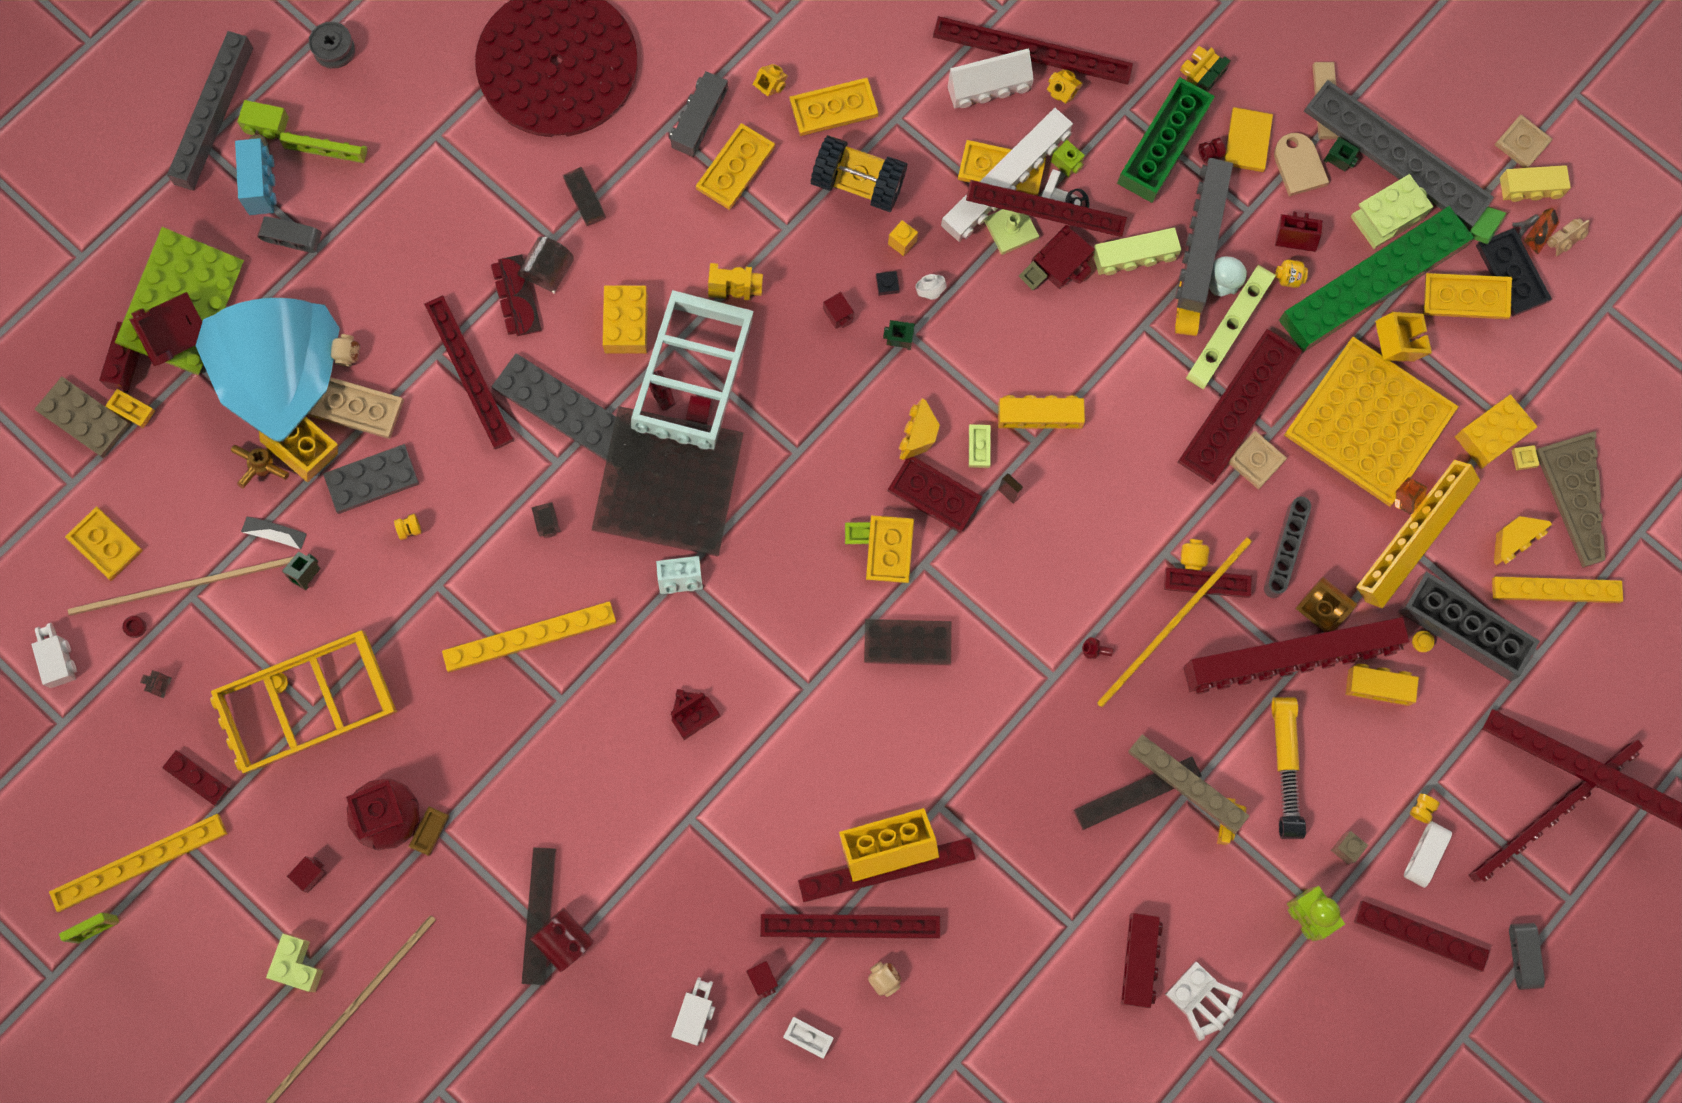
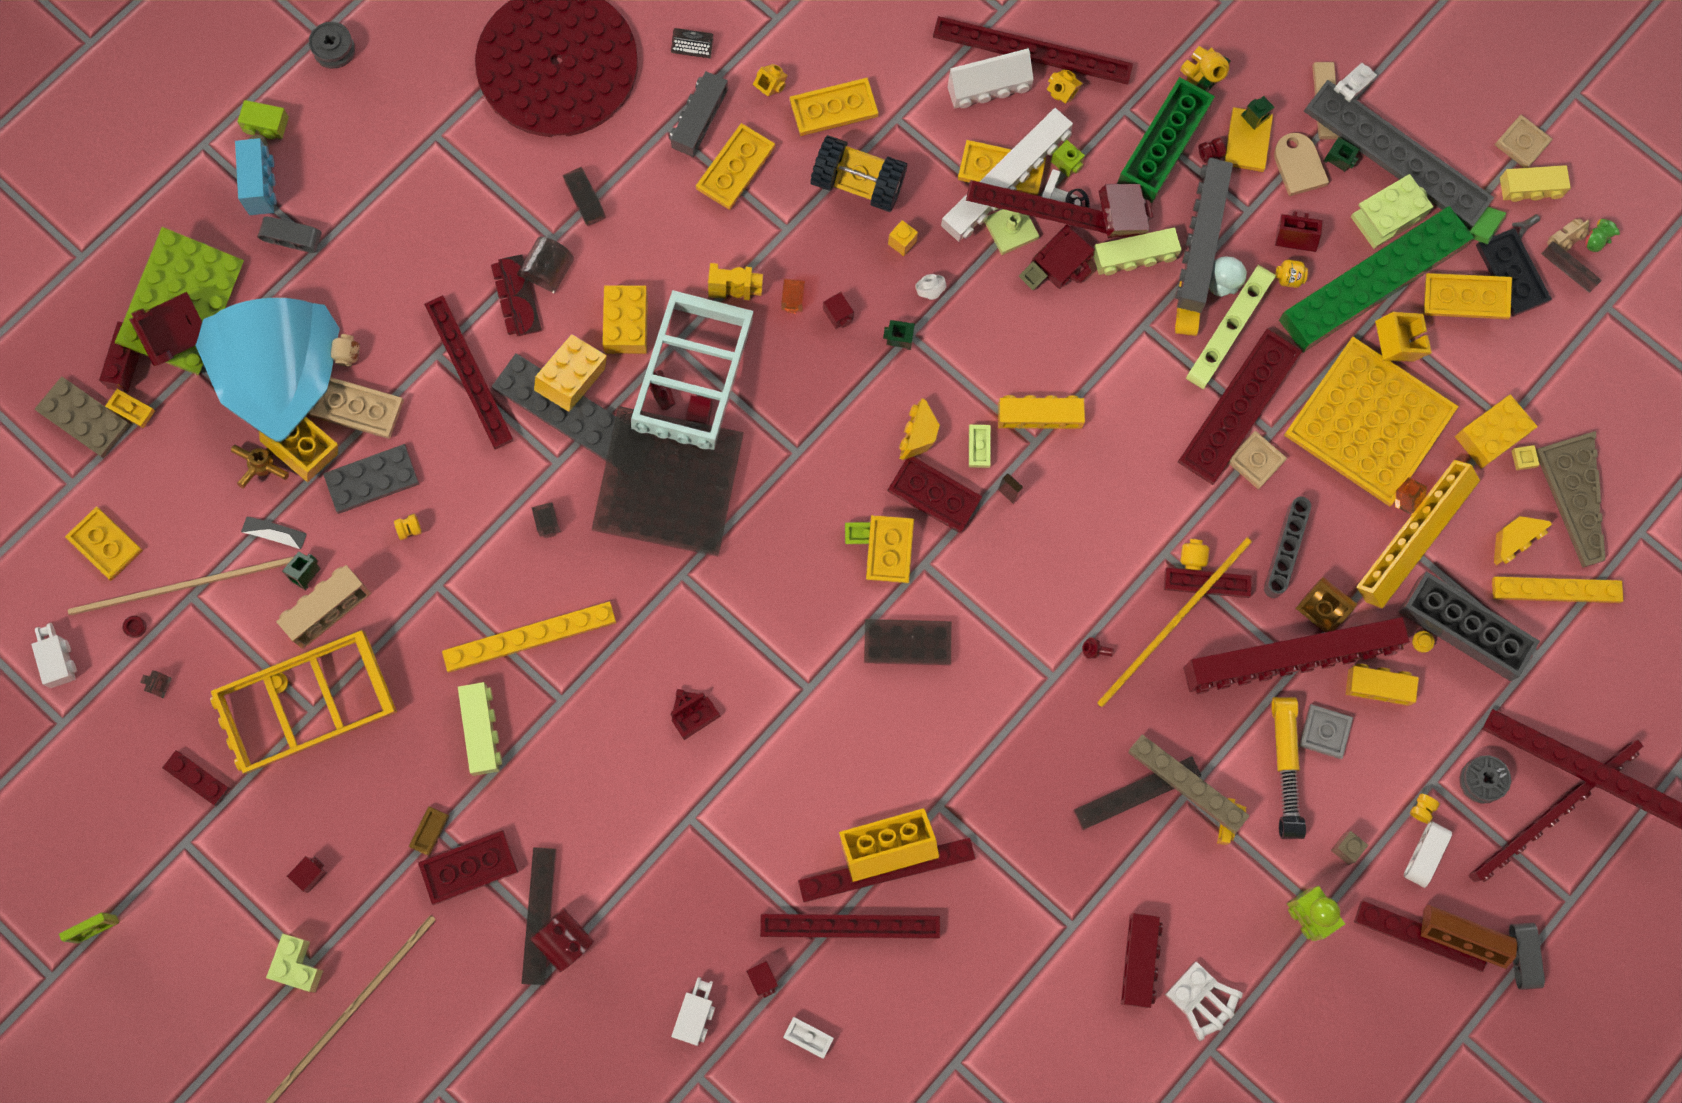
(138, 863): yellow tile -> none
(210, 111): dark grey brick -> none
(323, 147): lime hinge -> none
(323, 607): none -> tan brick
(382, 814): dark red plate -> none
(467, 867): none -> dark red plate
(478, 728): none -> yellowish green brick
(570, 373): none -> yellow brick
(679, 575): light aqua bracket -> none
(692, 43): none -> slope
(793, 295): none -> clear orange brick
(884, 979): tan head -> none
(887, 283): black plate -> none
(1125, 210): none -> piece
(1214, 67): none -> yellow head
(1258, 112): none -> dark green brick
(1325, 731): none -> light grey tile
(1355, 82): none -> white plate
(1468, 937): none -> dark orange brick
(1475, 771): none -> dark grey wheel
(1542, 230): clear orange slope -> none
(1571, 266): none -> clear smoke tile
(1601, 235): none -> bright green animal

